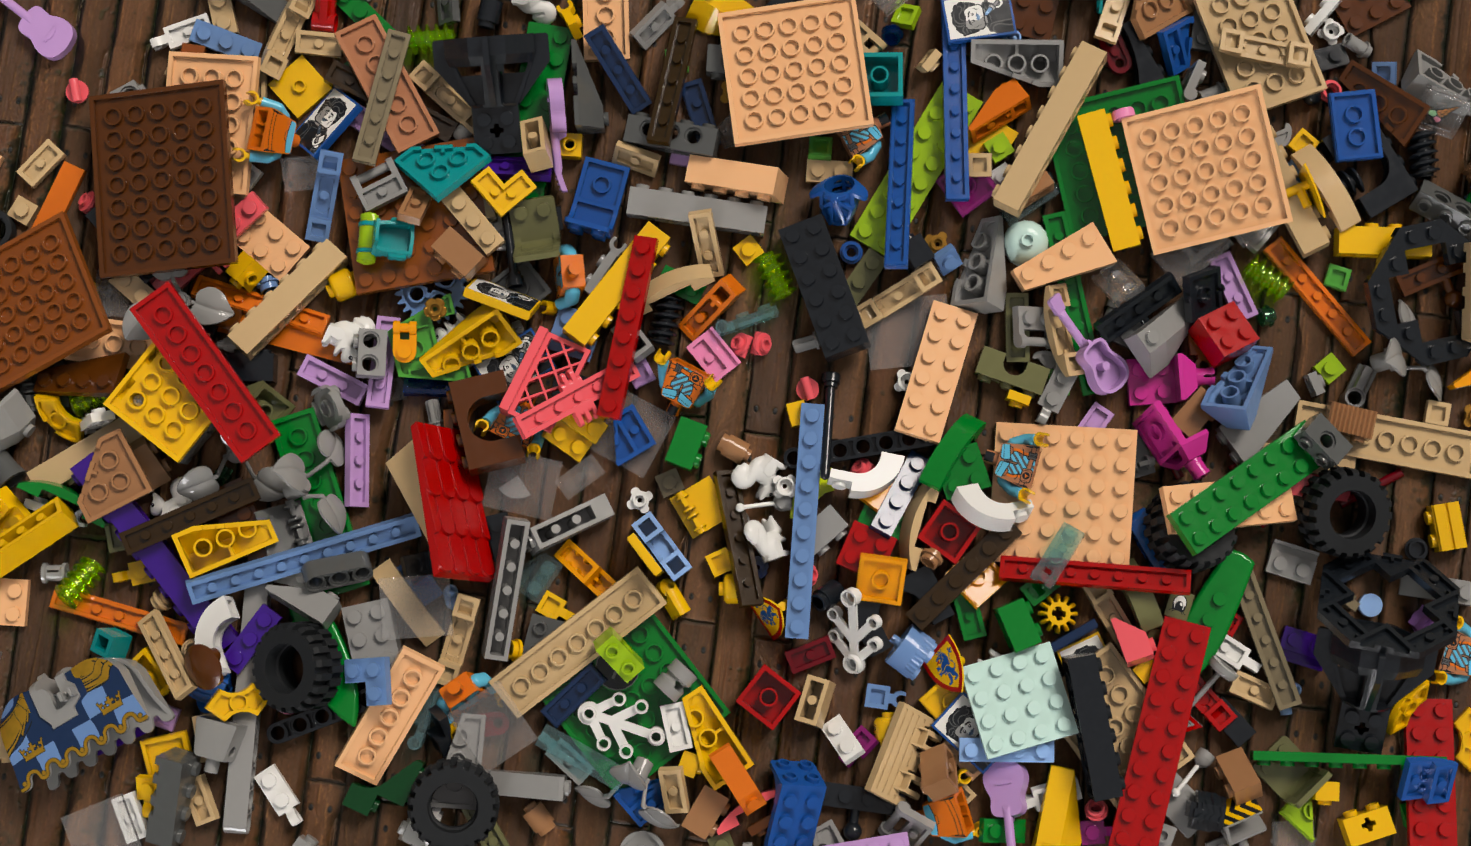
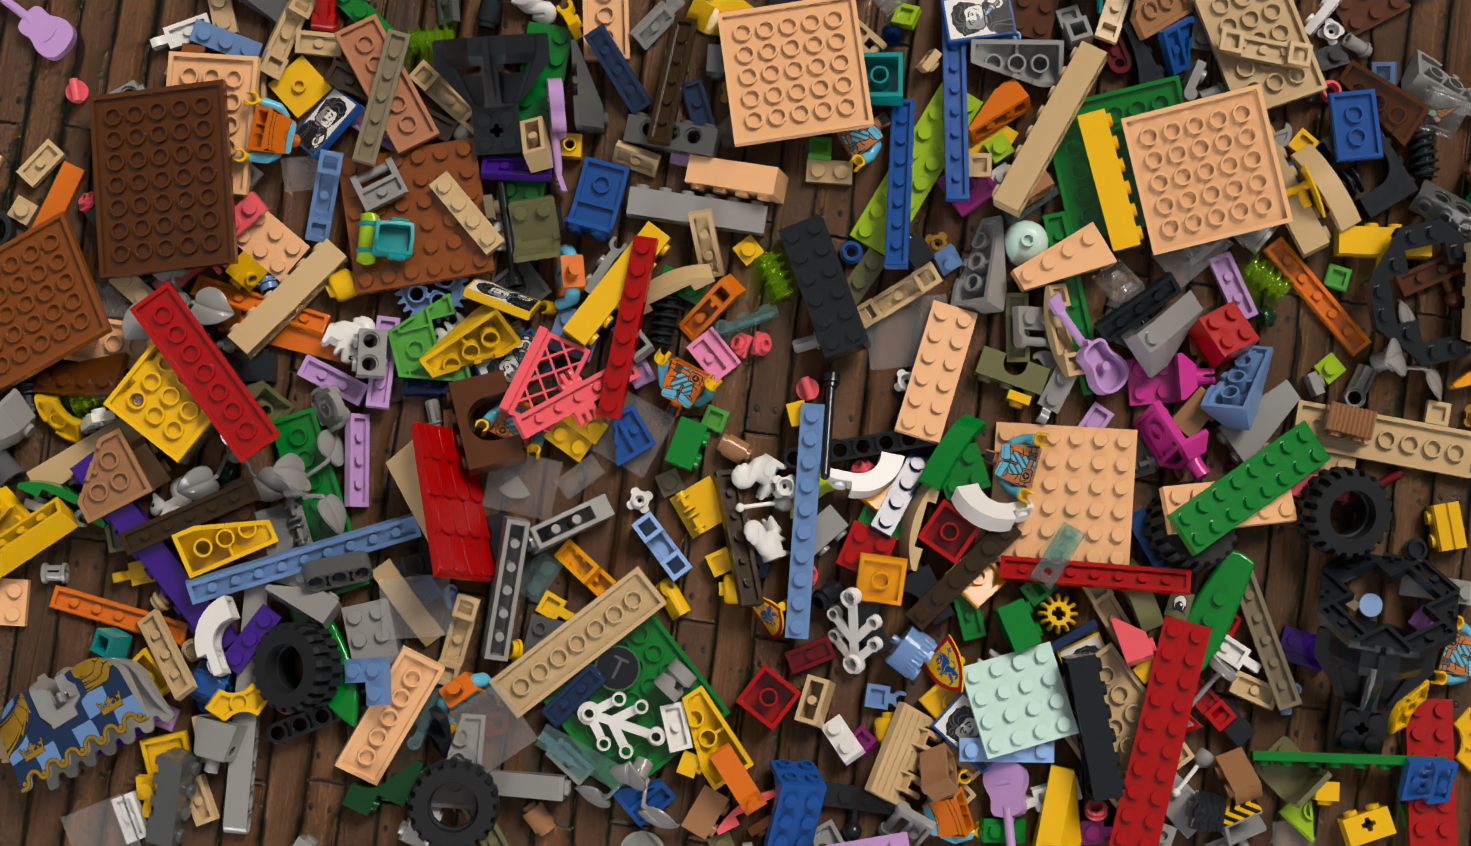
(78, 580): clear neon green piece -> none
(204, 666): reddish brown dish -> none
(279, 793): white plate -> none
(404, 349): light orange plate -> none
(414, 206): medium nougat plate -> none
(441, 309): pearl gold plate -> none
(442, 167): teal plate -> none
(458, 254): medium nougat brick -> none
(501, 195): yellow plate -> none
(618, 654): lime brick -> none
(645, 555): yellow tile -> none
(674, 789): tan plate -> none
(715, 418): none -> bright green tile
(841, 204): blue piece -> none
(931, 558): medium nougat plate -> none
(1074, 27): none -> light grey brick
(1121, 113): bright pink tile -> none
(1202, 292): black plate -> none
(1291, 562): light grey plate -> none
(1334, 445): dark grey brick -> none

